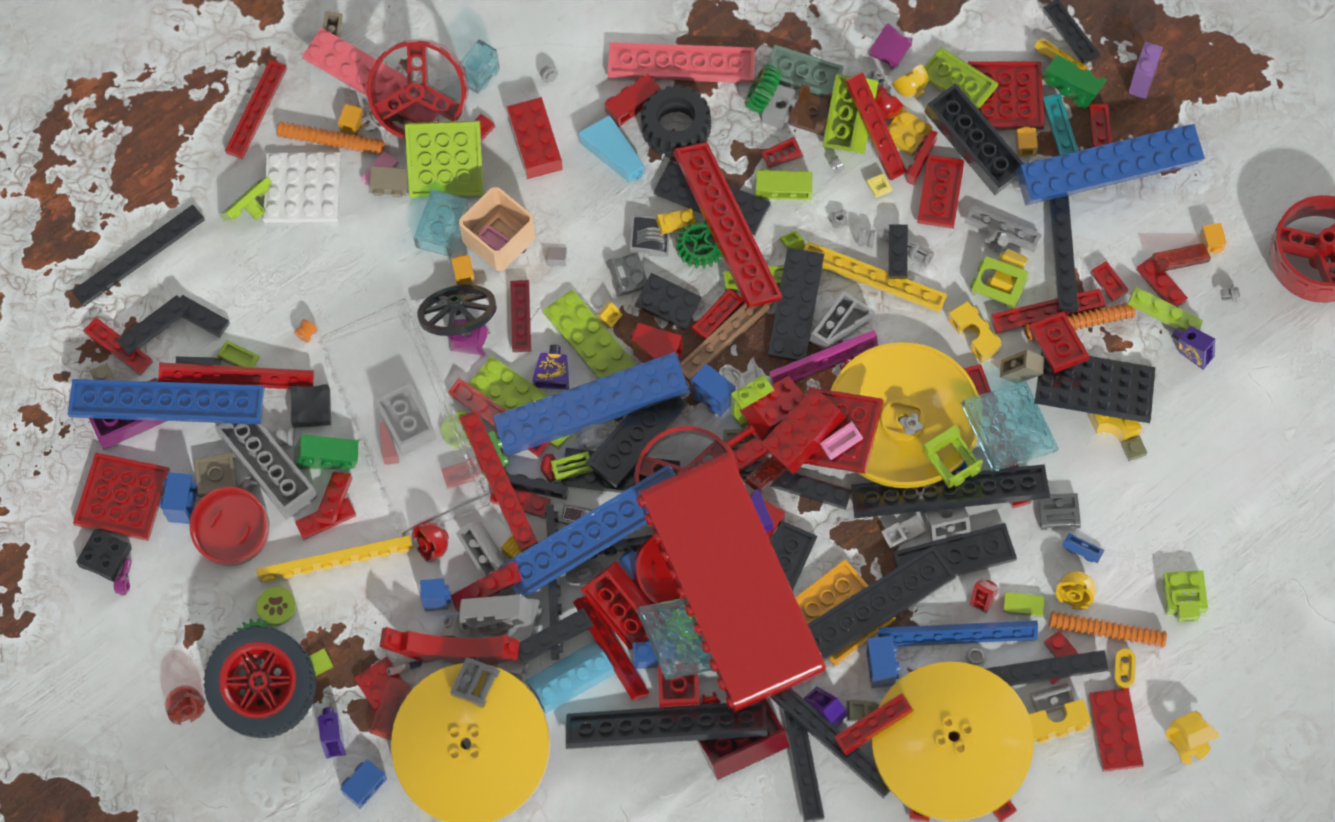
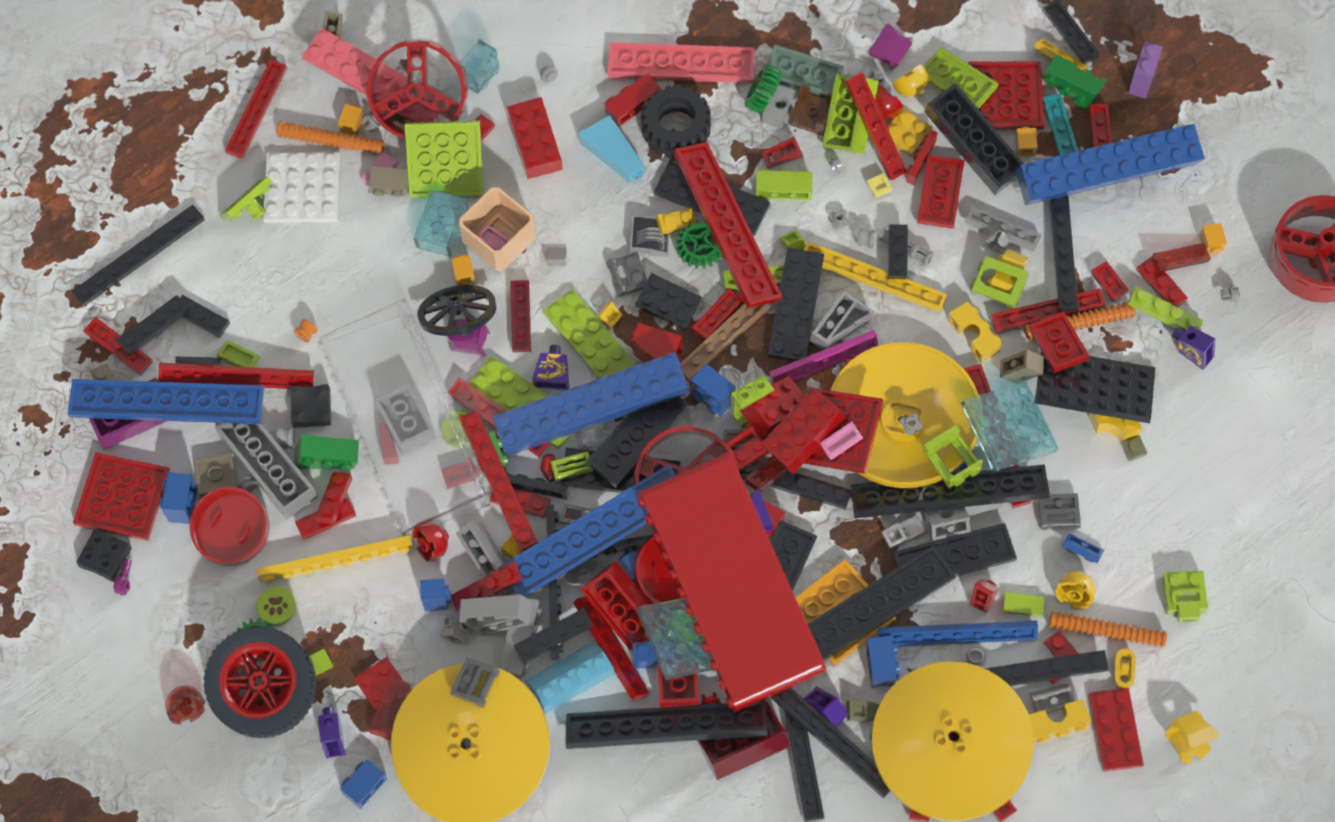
(403, 667): light grey piece -> none
(449, 649): red arch -> none
(873, 723): red plate -> none

